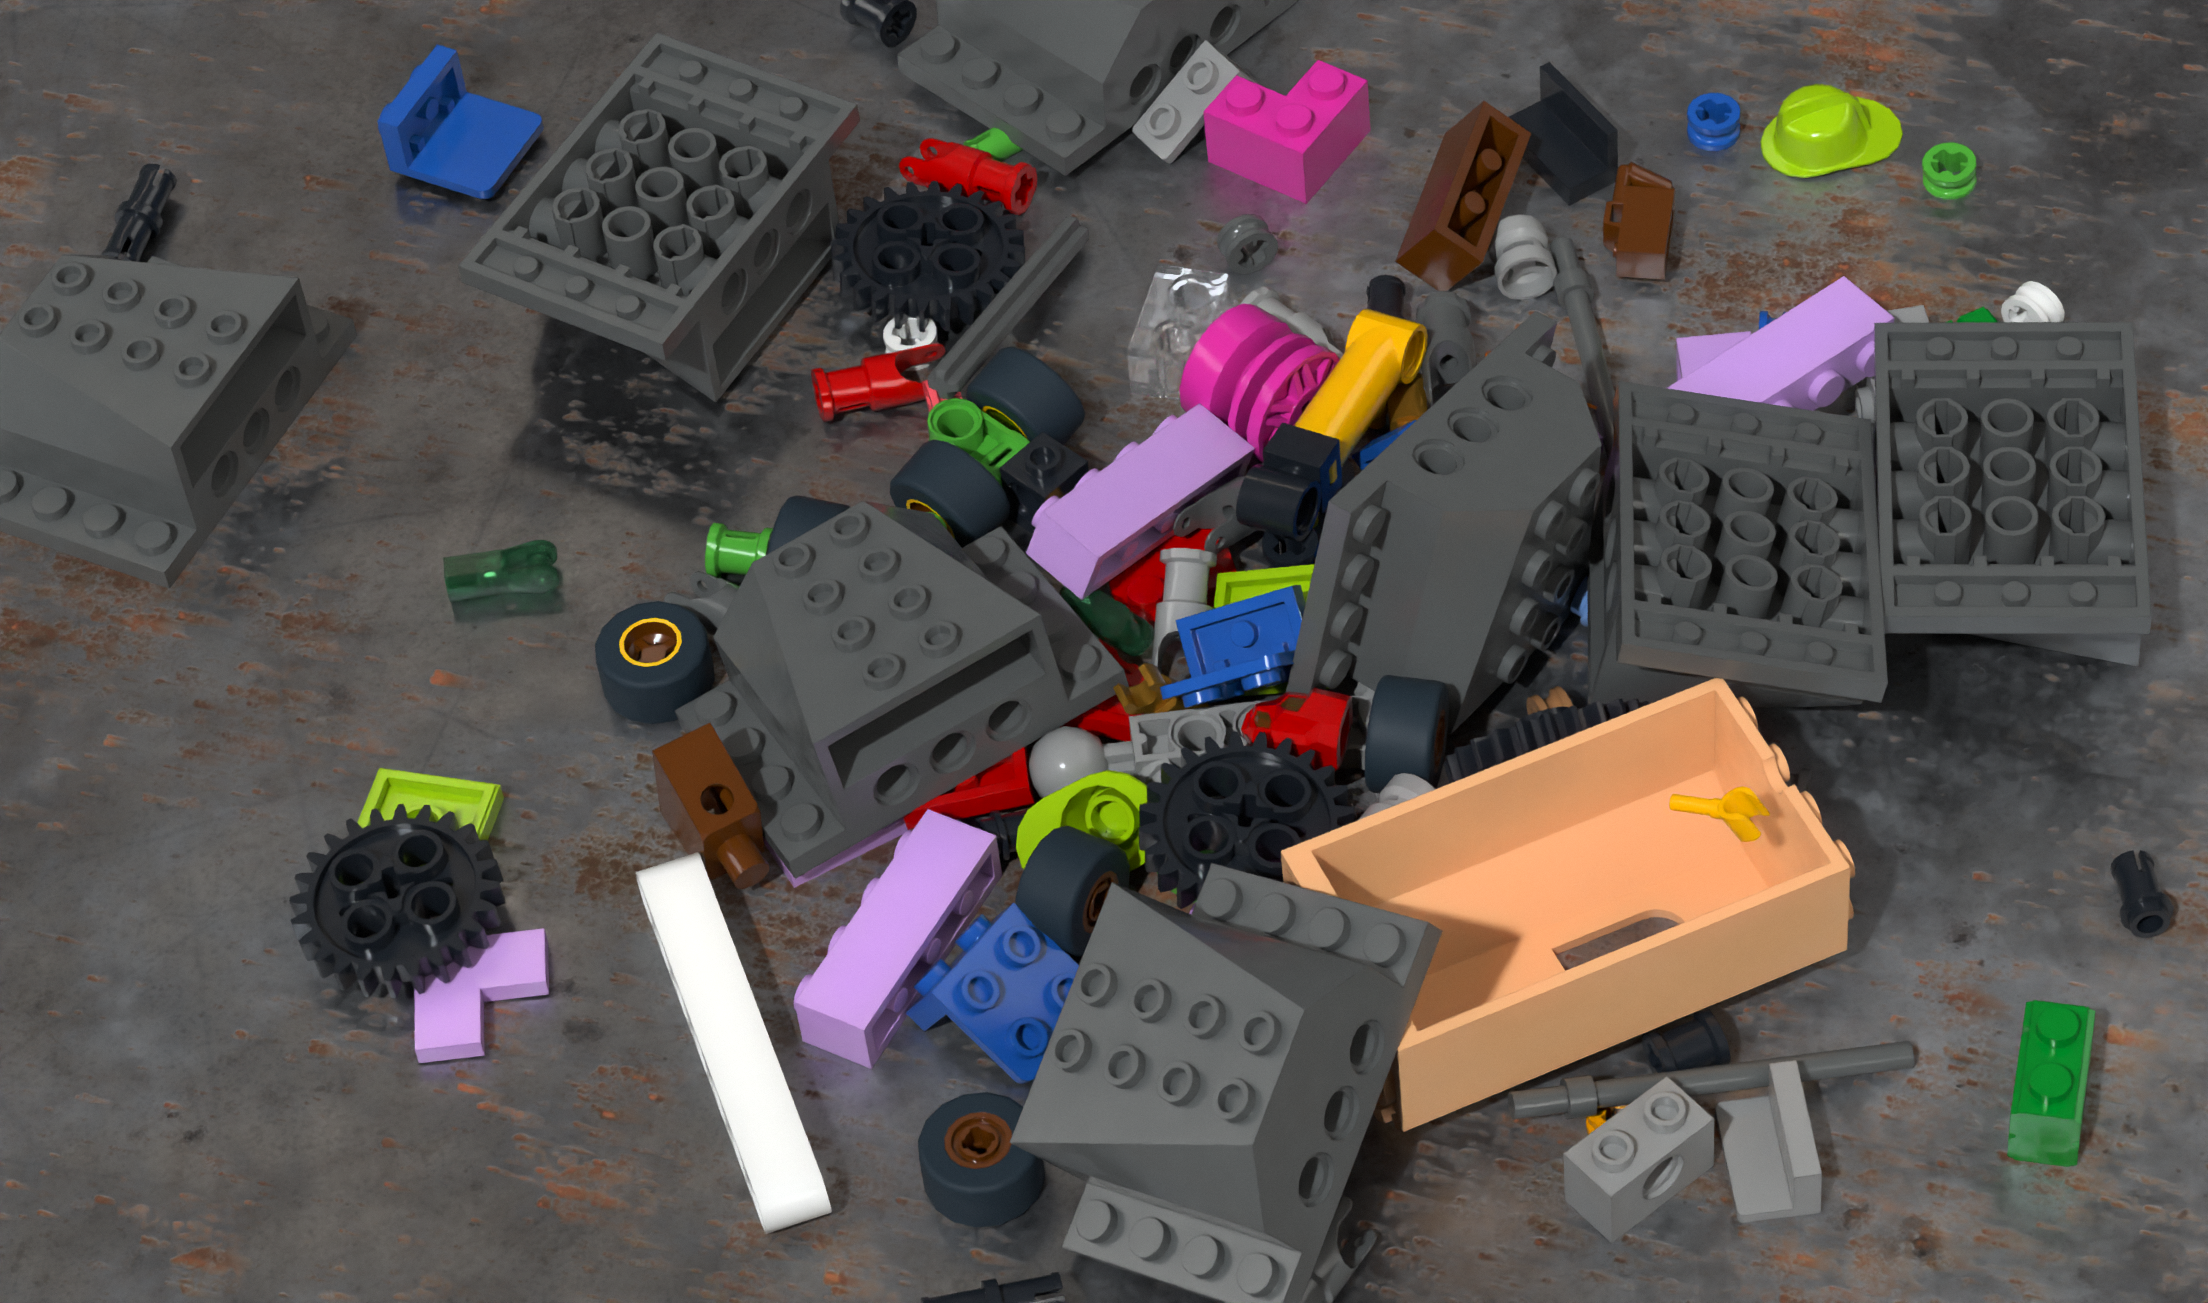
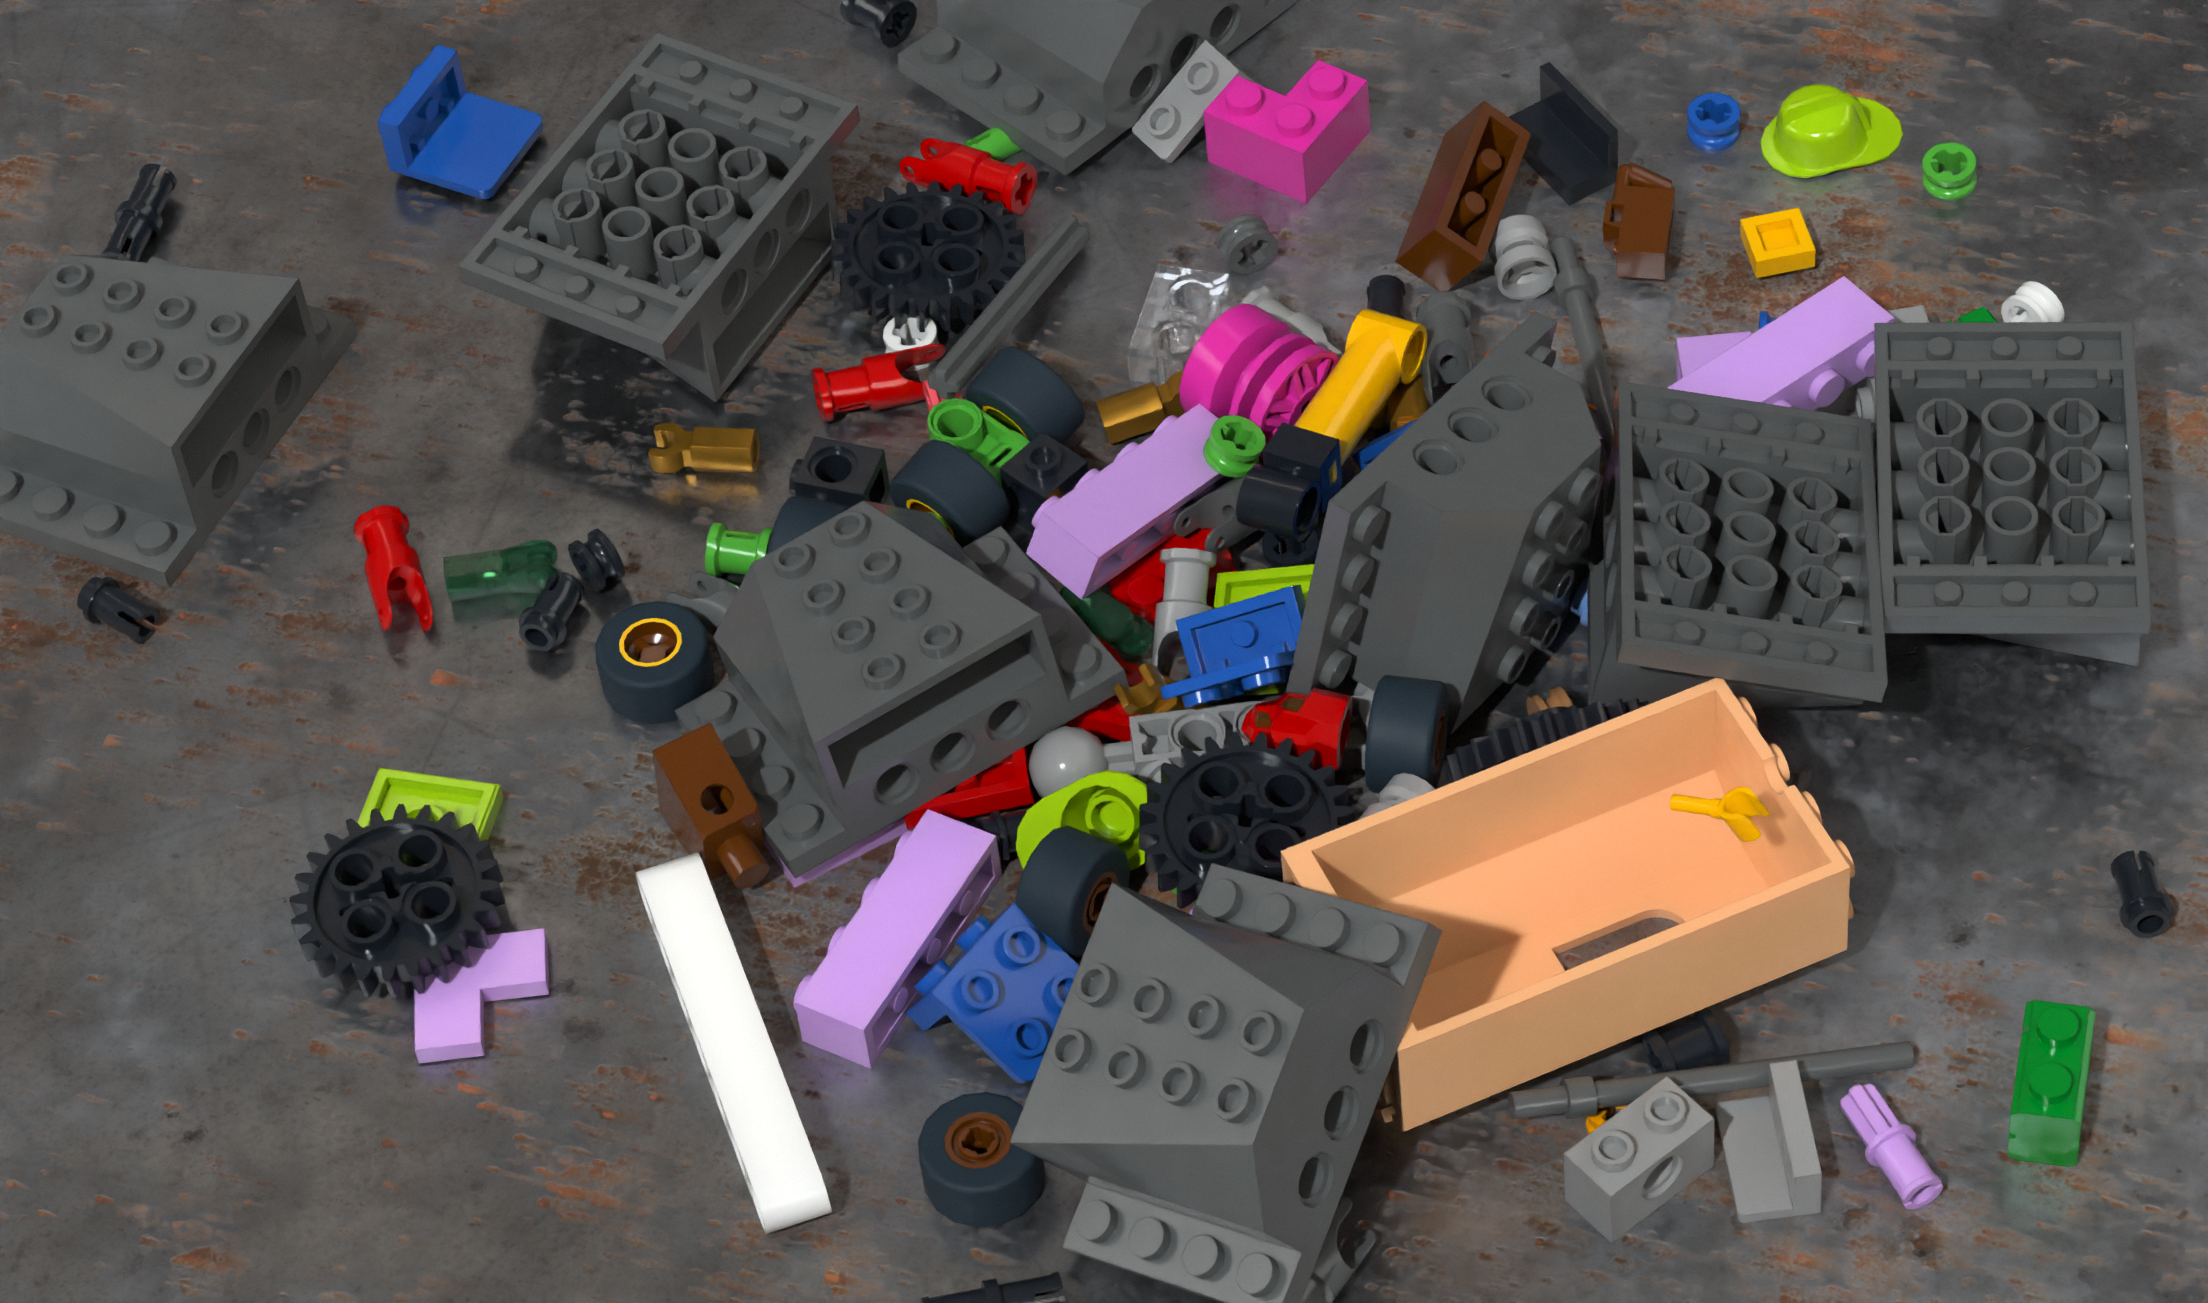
(106, 603): none -> black pin
(392, 565): none -> red piece
(545, 622): none -> black pin
(596, 560): none -> black bush
(705, 449): none -> pearl gold bar
(841, 473): none -> black brick
(1140, 408): none -> pearl gold bar
(1234, 446): none -> bright green bush
(1777, 242): none -> yellow plate
(1890, 1146): none -> lavender axle

